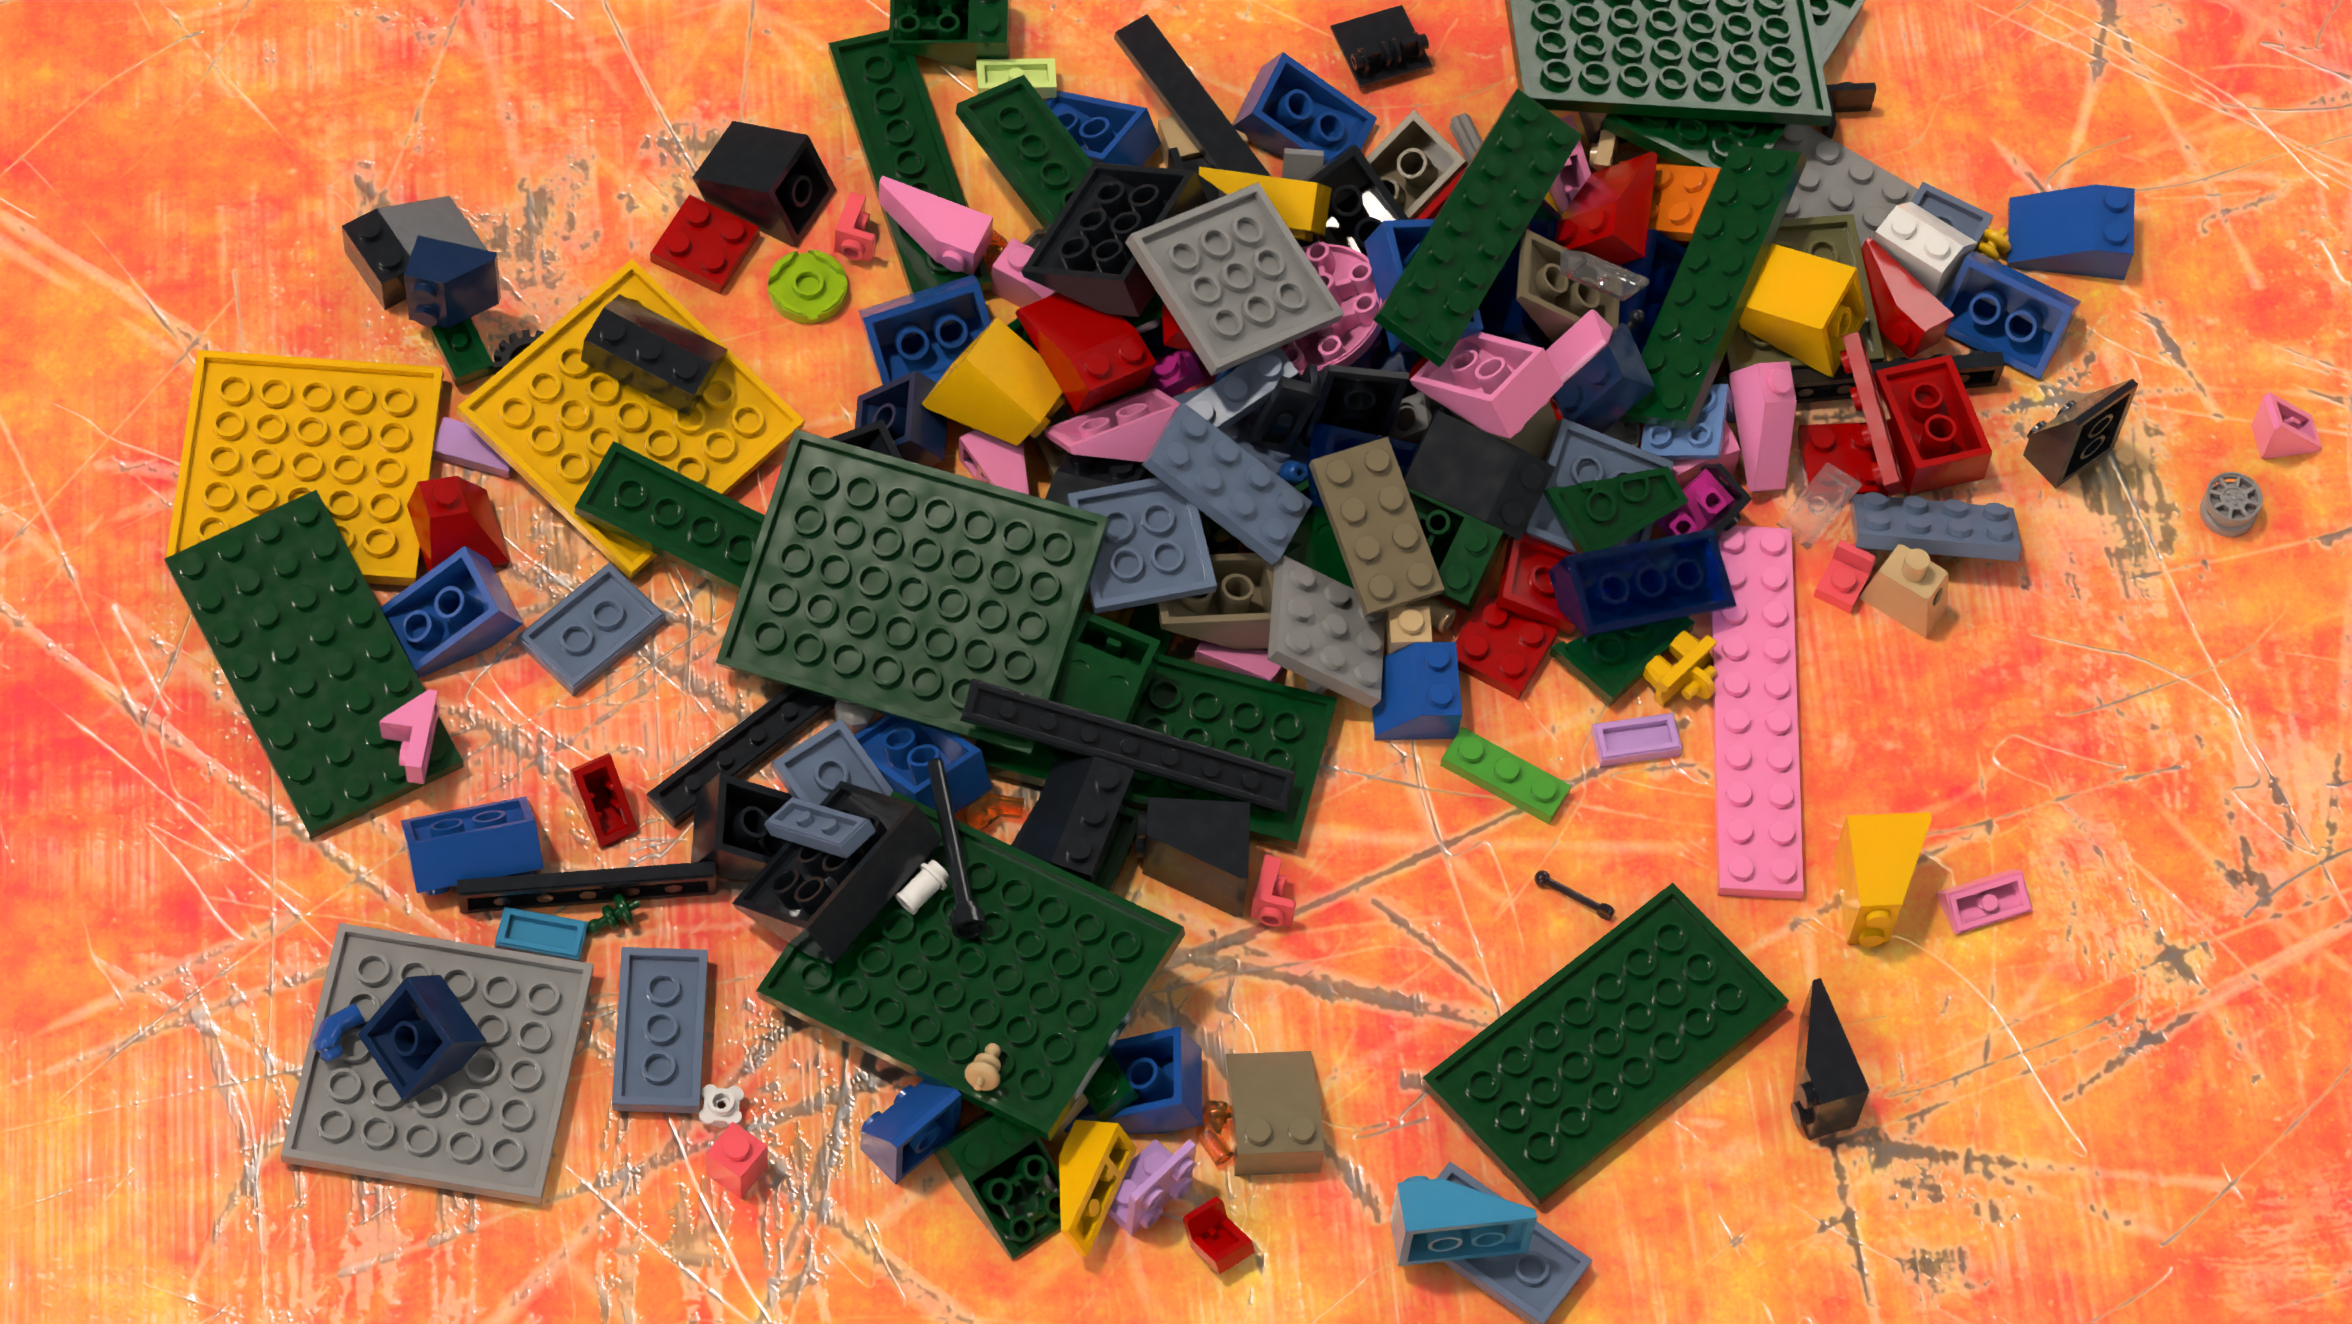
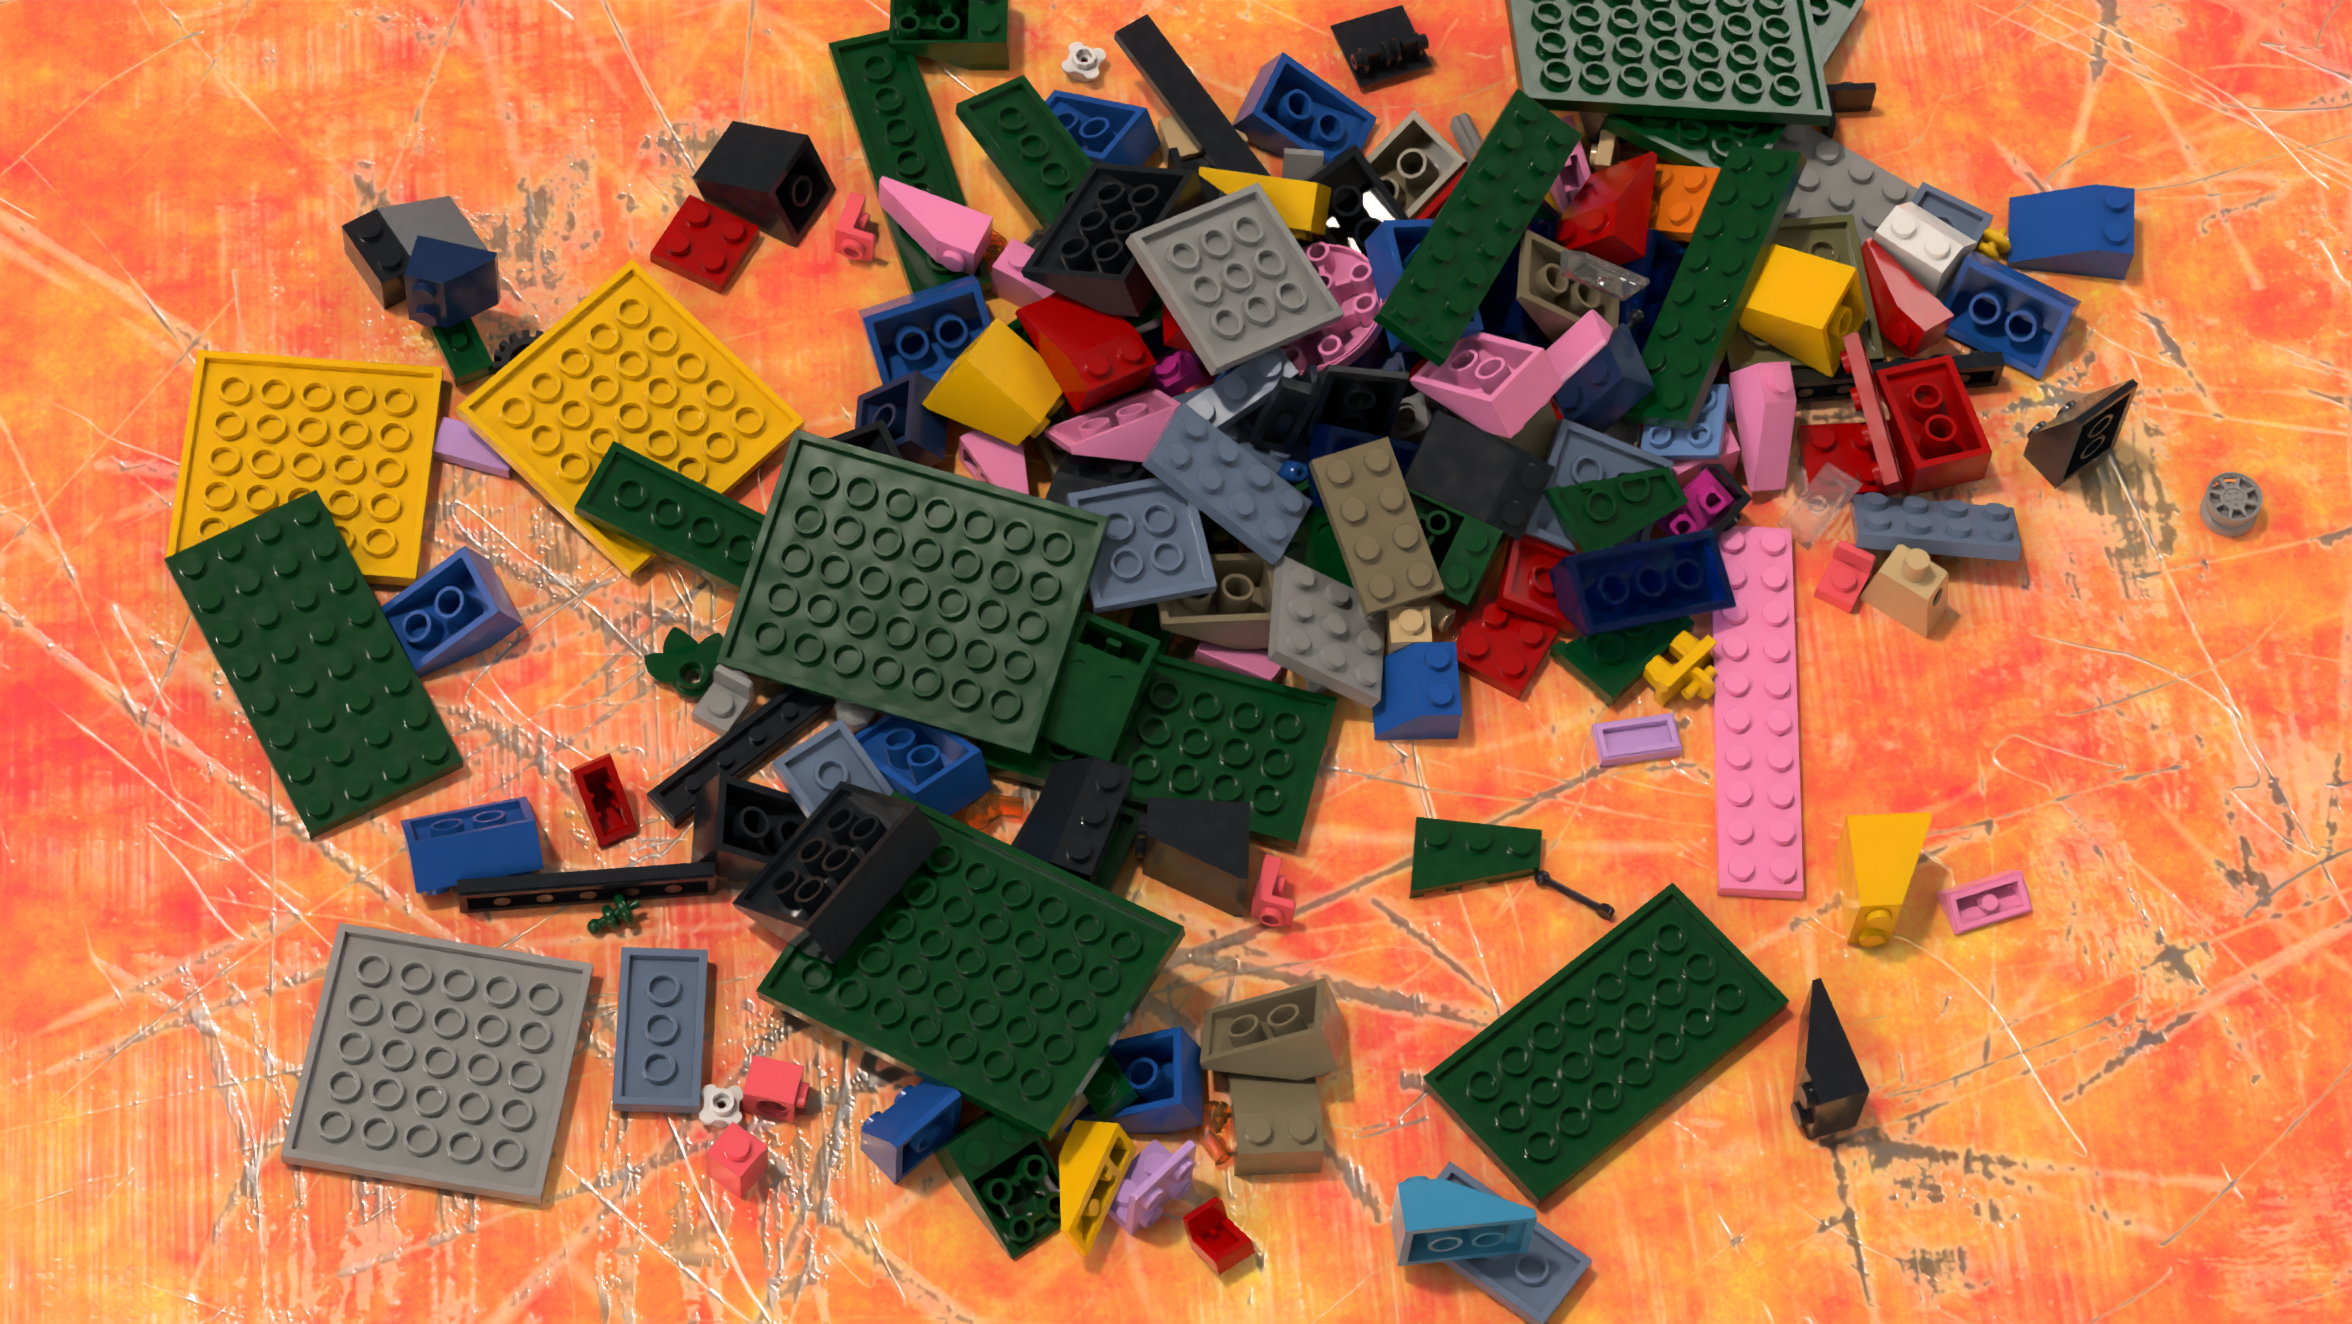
(331, 1029): blue arm -> none
(415, 727): bright pink slope -> none
(421, 1035): dark blue slope -> none
(455, 515): red slope -> none
(541, 934): dark azure tile -> none
(591, 629): sand blue tile -> none
(652, 354): black slope -> none
(683, 660): none -> dark green plate
(724, 701): none -> light grey bracket
(775, 1089): none -> coral brick
(807, 286): lime tile -> none
(819, 827): sand blue tile -> none
(923, 886): white pin -> none
(967, 918): black piece -> none
(983, 1072): tan hair -> none
(1038, 71): yellowish green plate -> none
(1080, 70): none -> white plate
(1128, 746): black tile -> none
(1276, 1034): none -> dark tan slope
(1468, 853): none -> dark green wing
(1505, 775): bright green plate -> none
(2283, 429): bright pink slope -> none

